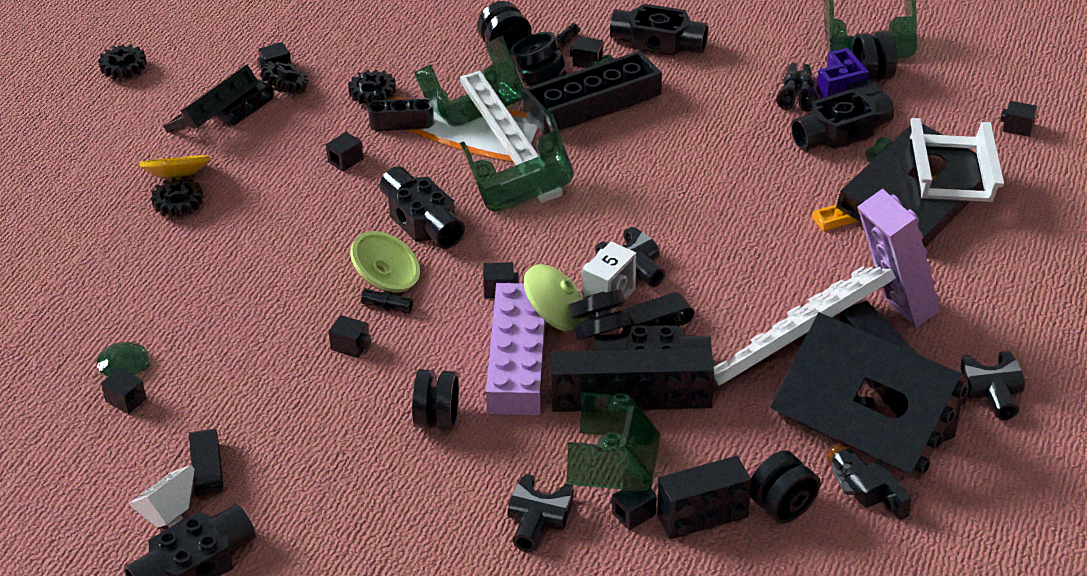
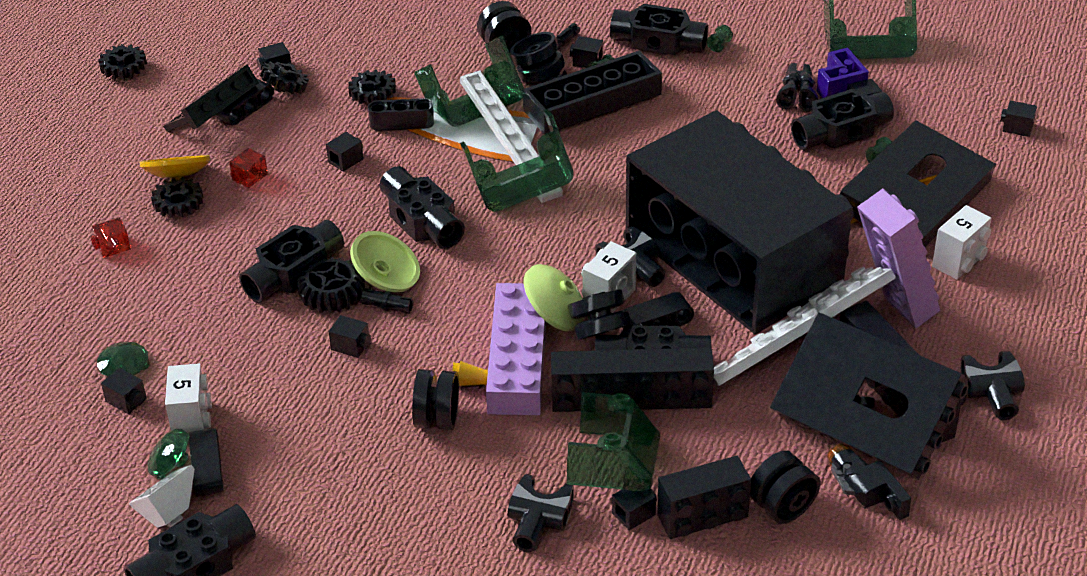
(110, 237): none -> clear red brick
(168, 453): none -> clear green dish
(187, 398): none -> white brick
(248, 167): none -> clear red brick
(286, 256): none -> black brick
(330, 285): none -> black gear
(470, 374): none -> yellow cone
(497, 273): black brick -> none
(717, 41): none -> clear green bush
(738, 219): none -> black brick
(876, 53): black wheel -> none
(961, 242): none -> white brick
(986, 154): white piece -> none

